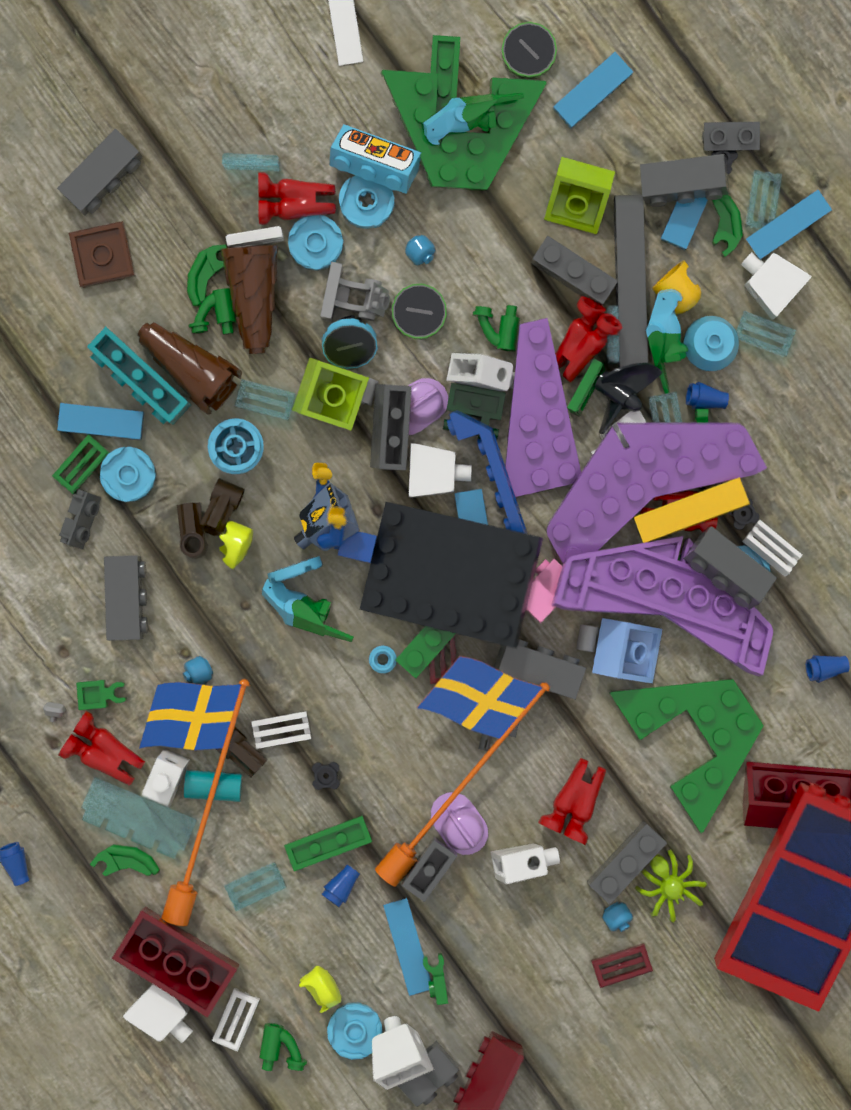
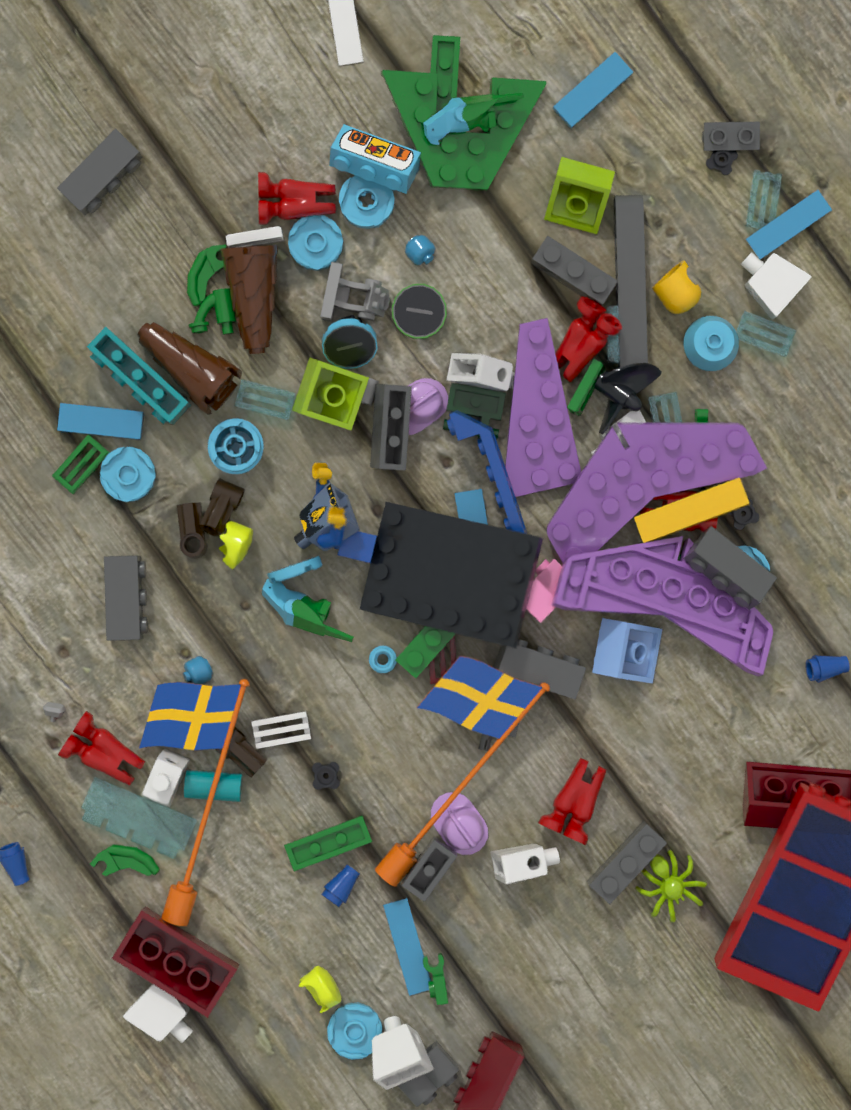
(77, 531): dark grey hinge -> none
(95, 694): green plate -> none
(102, 254): reddish brown tile -> none
(245, 998): white tile -> none
(251, 162): clear light blue tile -> none
(271, 1044): green plant -> none
(277, 876): clear light blue tile -> none
(434, 471): white torso -> none
(508, 330): green plant -> none
(529, 50): black tile -> none
(587, 638): light grey hinge -> none
(617, 917): dark azure piece -> none
(618, 955): dark red tile -> none
(665, 333): animal -> none
(683, 223): dark azure tile -> none
(684, 180): dark grey brick -> none
(705, 397): blue cone -> none
(722, 719): green wing -> none
(729, 225): green piece -> none
(774, 545): white tile -> none

